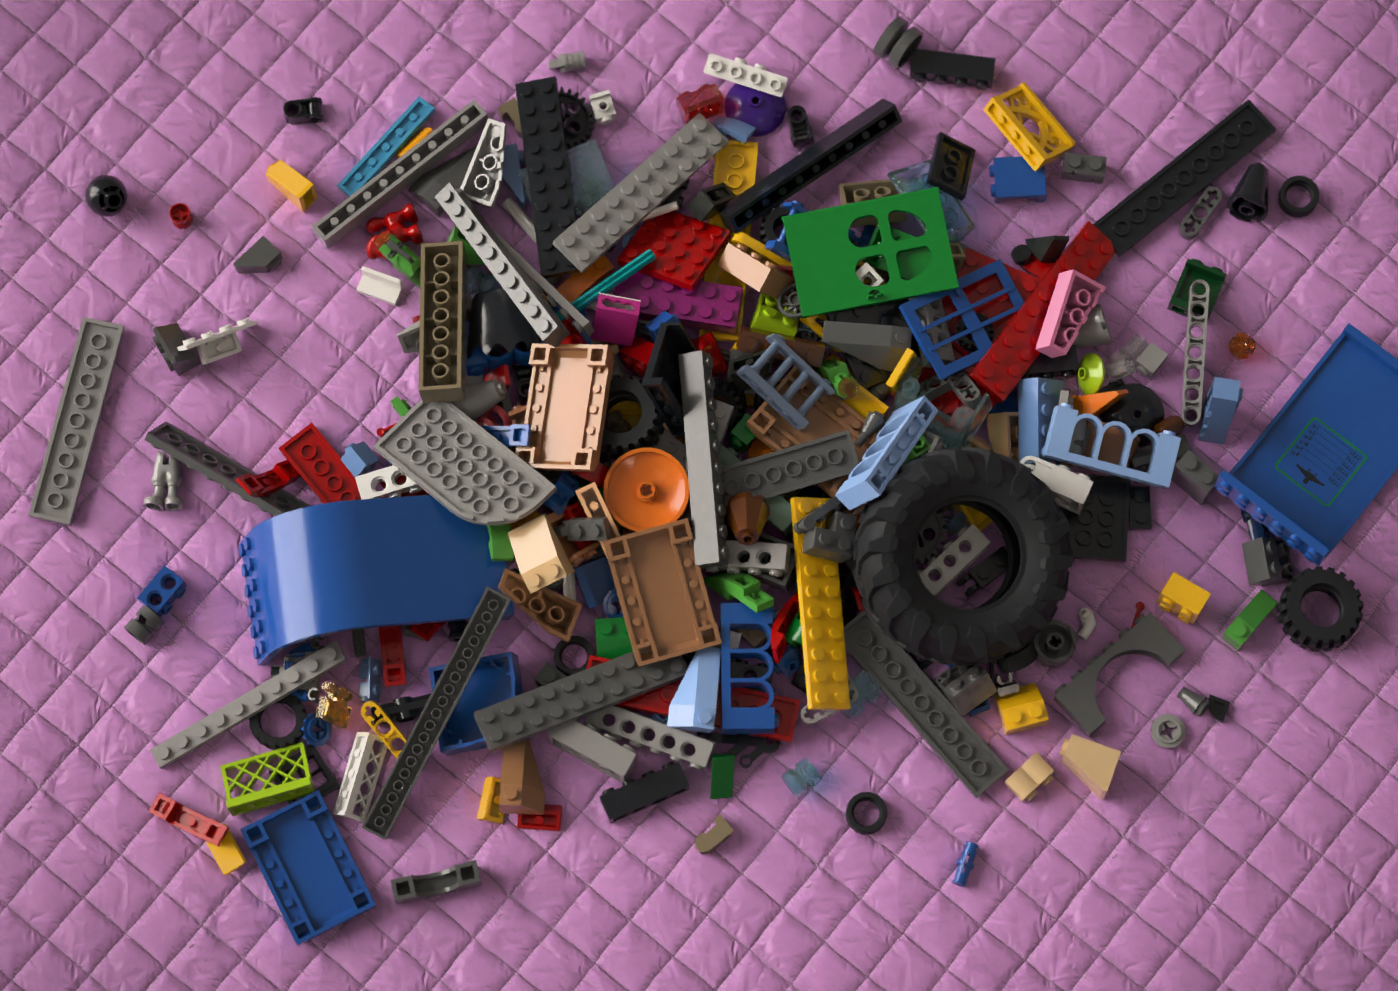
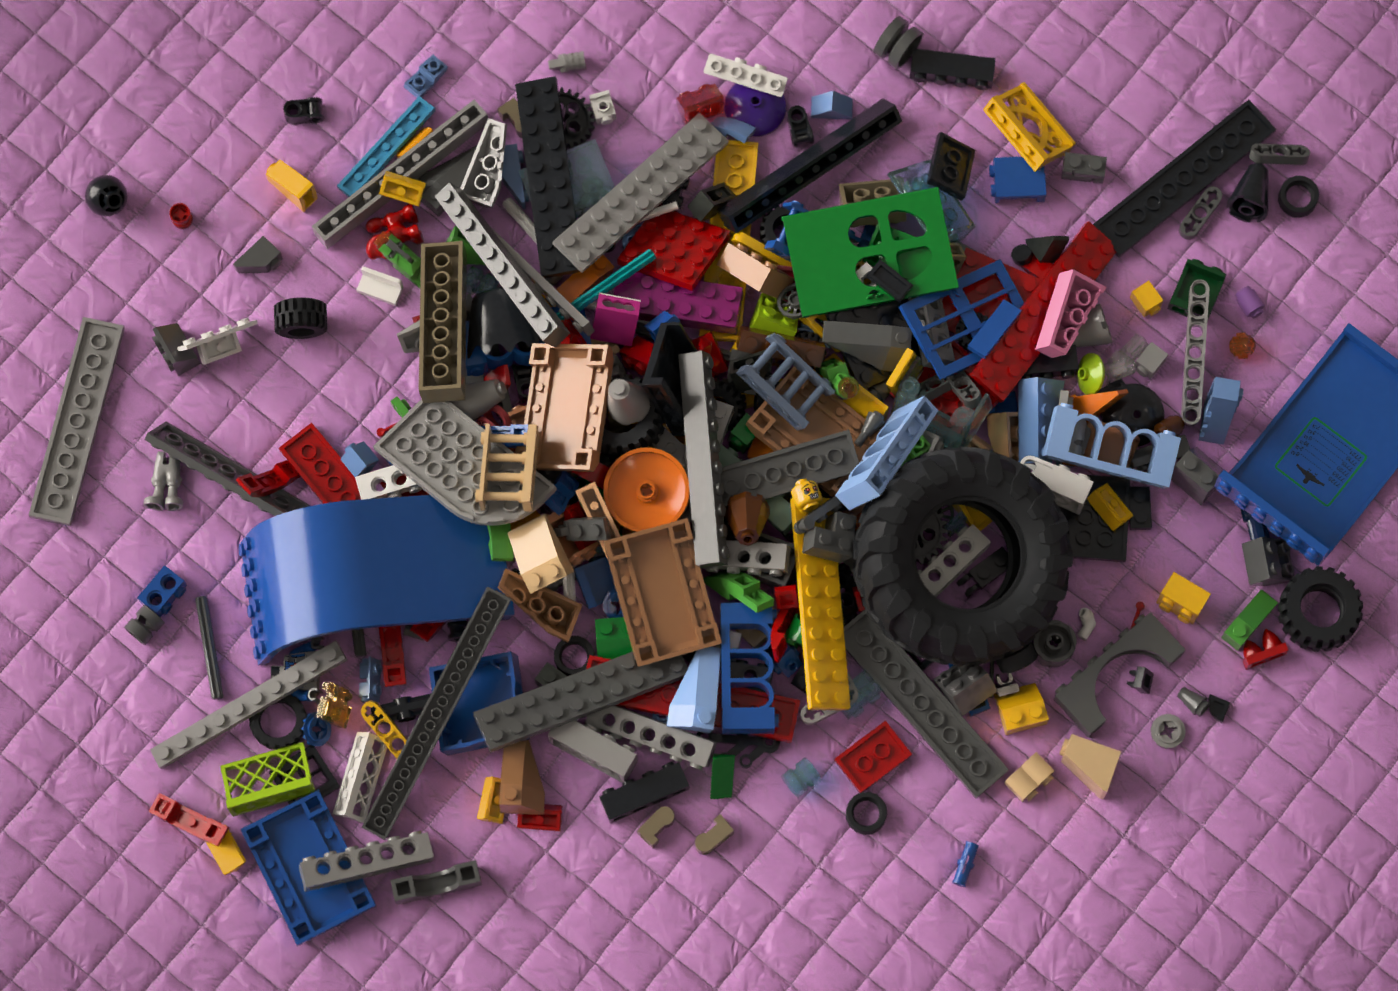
(209, 647): none -> dark grey axle
(300, 318): none -> black tyre
(314, 880): none -> light grey brick
(402, 188): none -> yellow slope
(426, 76): none -> medium blue slope
(525, 477): none -> tan fence
(627, 402): none -> light grey cone
(661, 819): none -> dark tan leg
(786, 597): none -> red plate
(806, 495): none -> yellow head
(831, 106): none -> medium blue slope
(873, 757): none -> red plate
(889, 281): none -> black tile
(994, 329): none -> blue tile
(1109, 506): none -> yellow slope
(1142, 680): none -> black tile
(1146, 299): none -> yellow brick
(1249, 302): none -> medium lavender brick
(1267, 154): none -> dark grey beam
(1272, 650): none -> red tile

